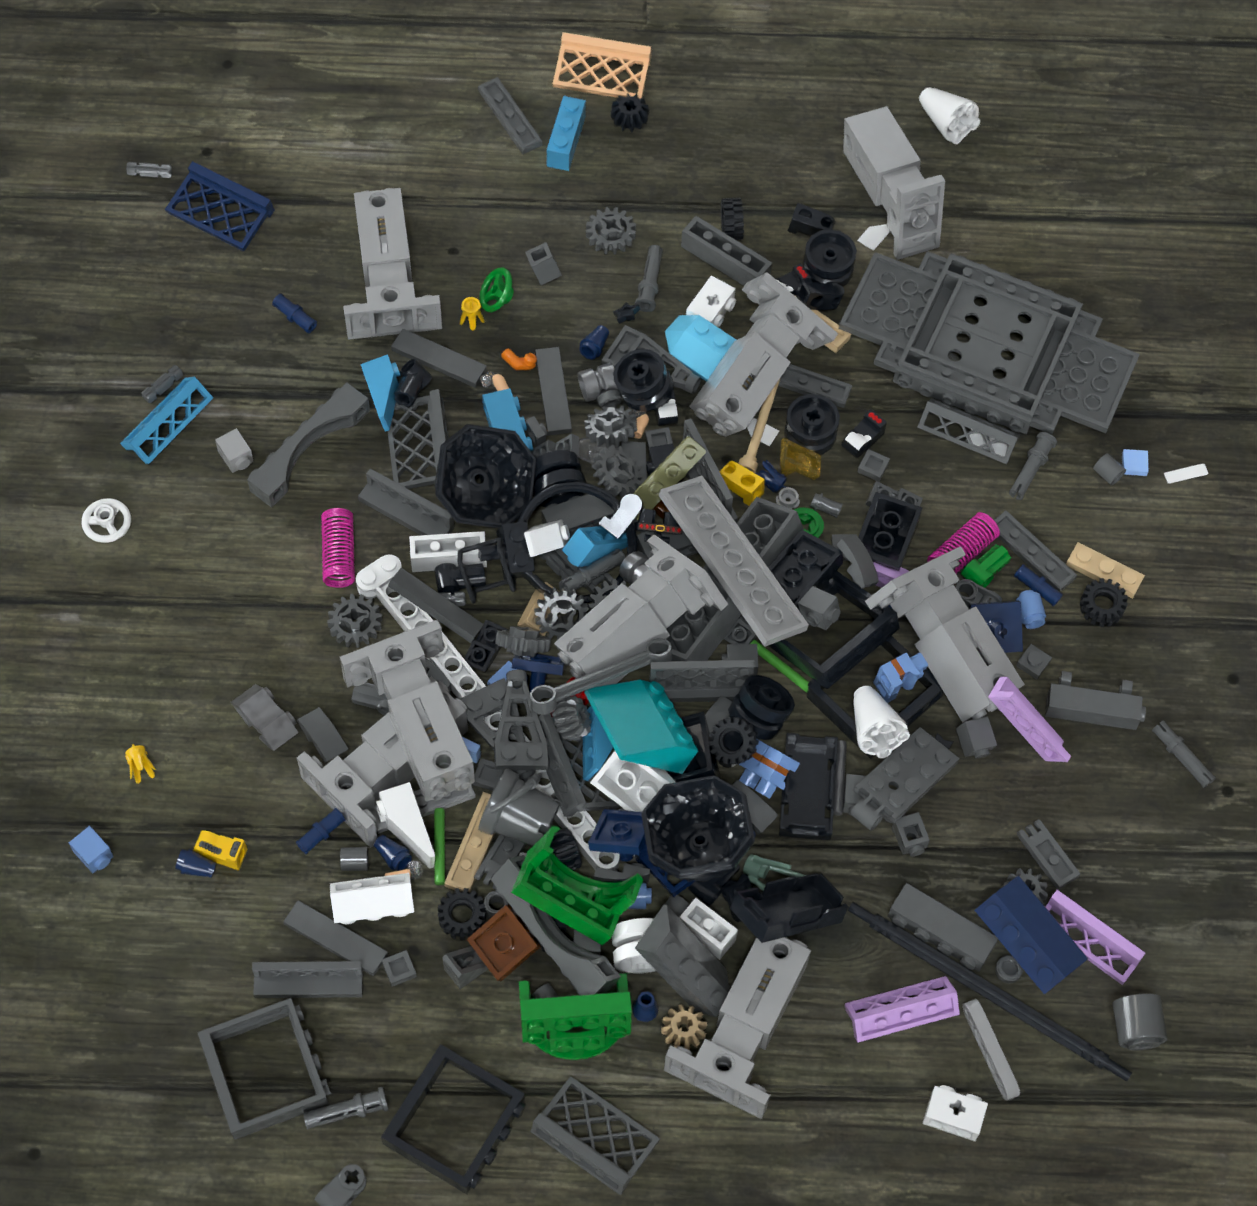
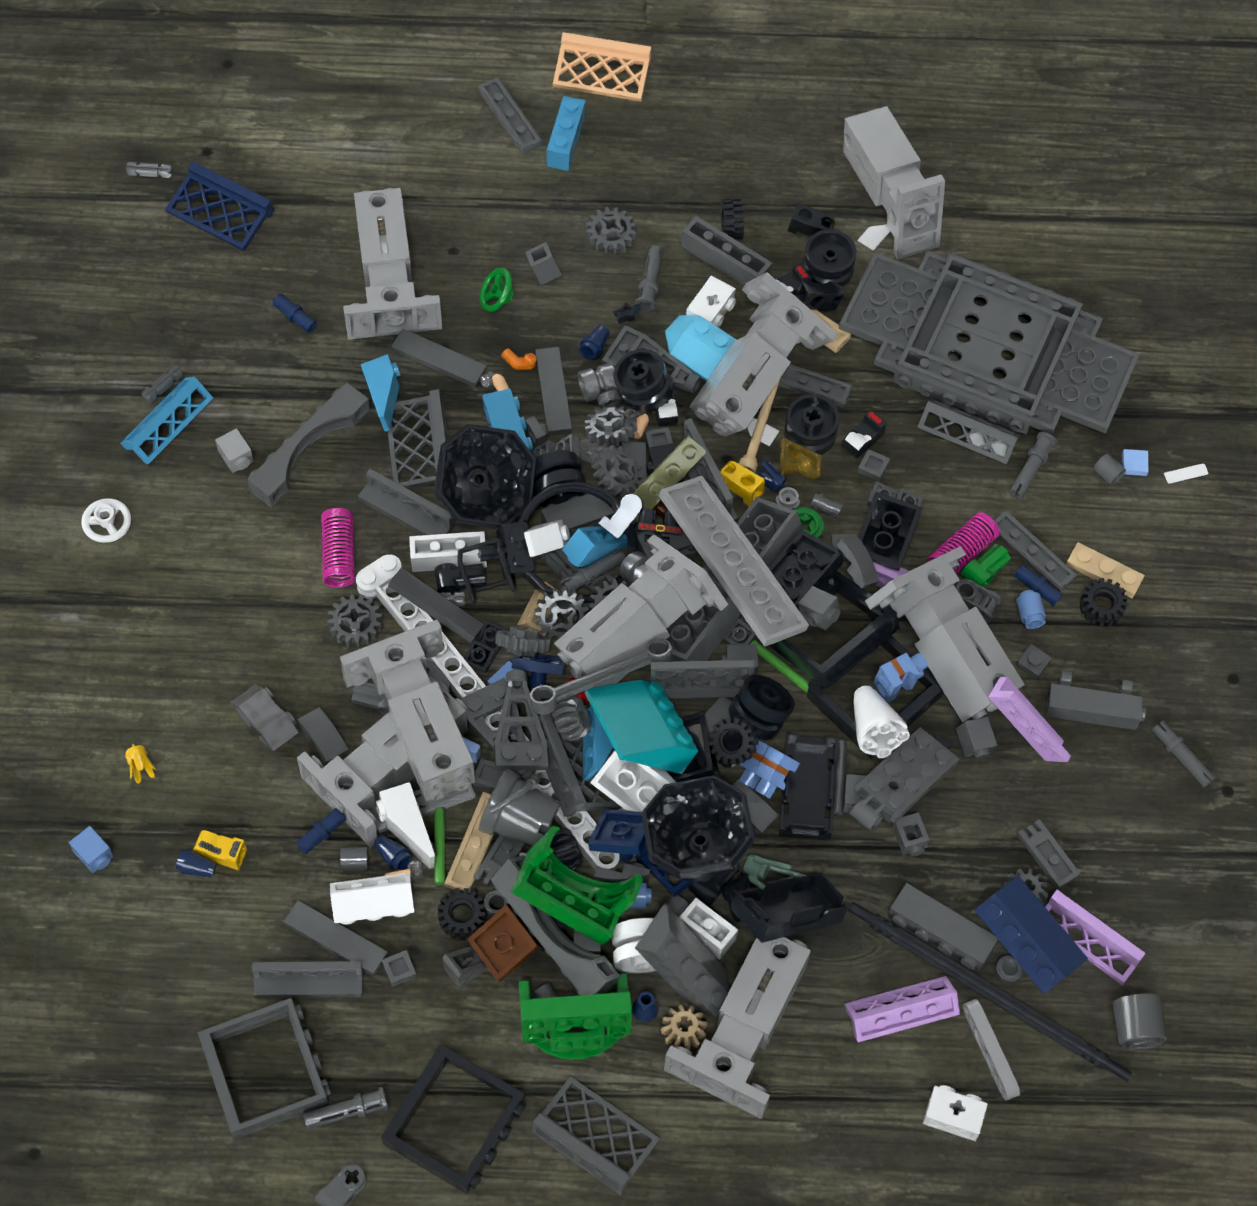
(414, 379): black piece -> none
(471, 308): yellow piece -> none
(629, 112): black gear -> none
(950, 113): white cone -> none
(1004, 622): dark blue tile -> none

